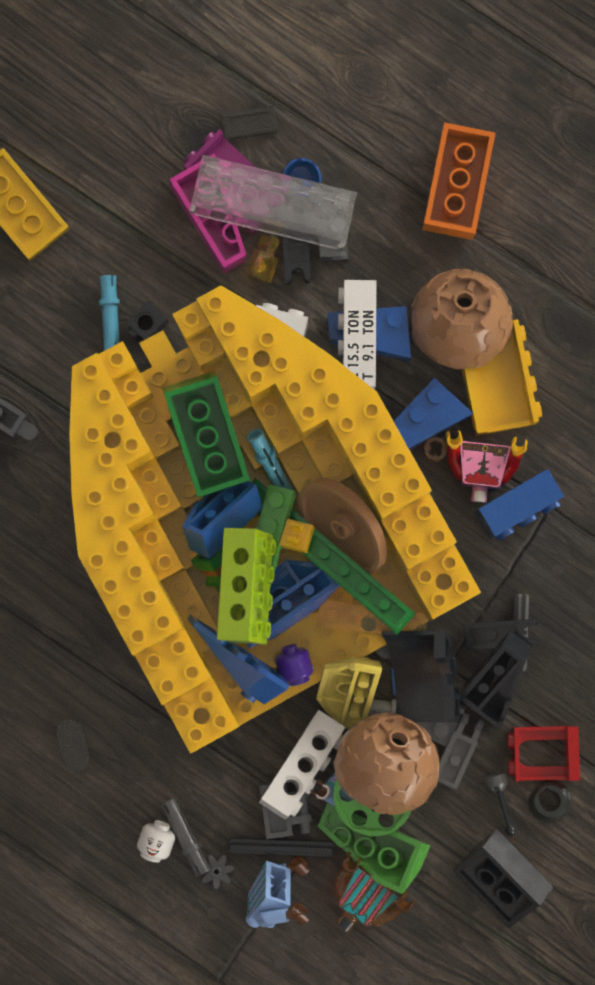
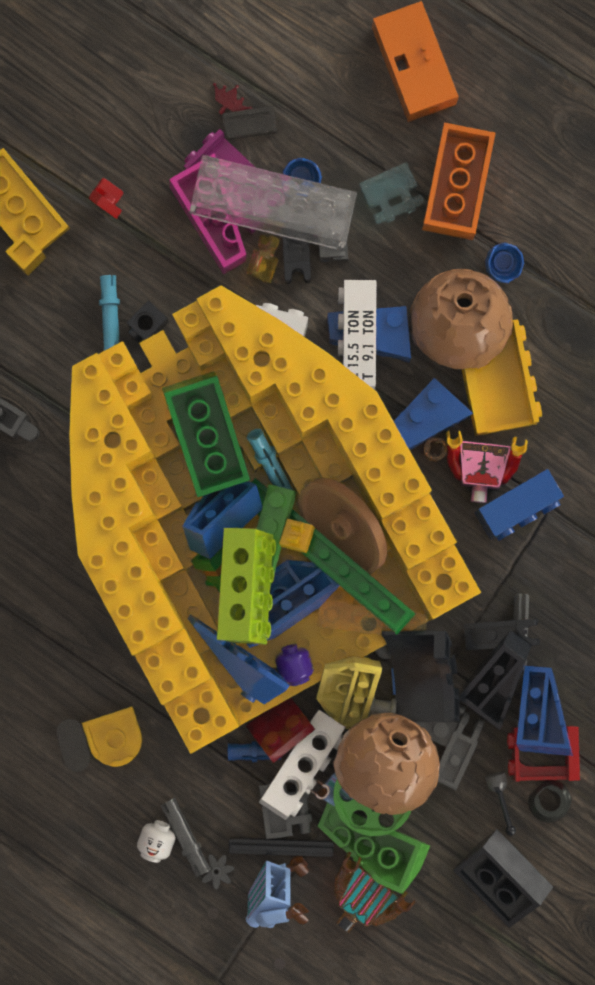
(25, 254): none -> yellow panel
(106, 196): none -> red bracket
(114, 737): none -> yellow tile
(229, 99): none -> dark red piece
(247, 752): none -> blue pin
(280, 729): none -> dark red plate
(387, 186): none -> clear light blue plate
(414, 61): none -> orange brick
(504, 262): none -> blue hair
(541, 715): none -> blue wedge

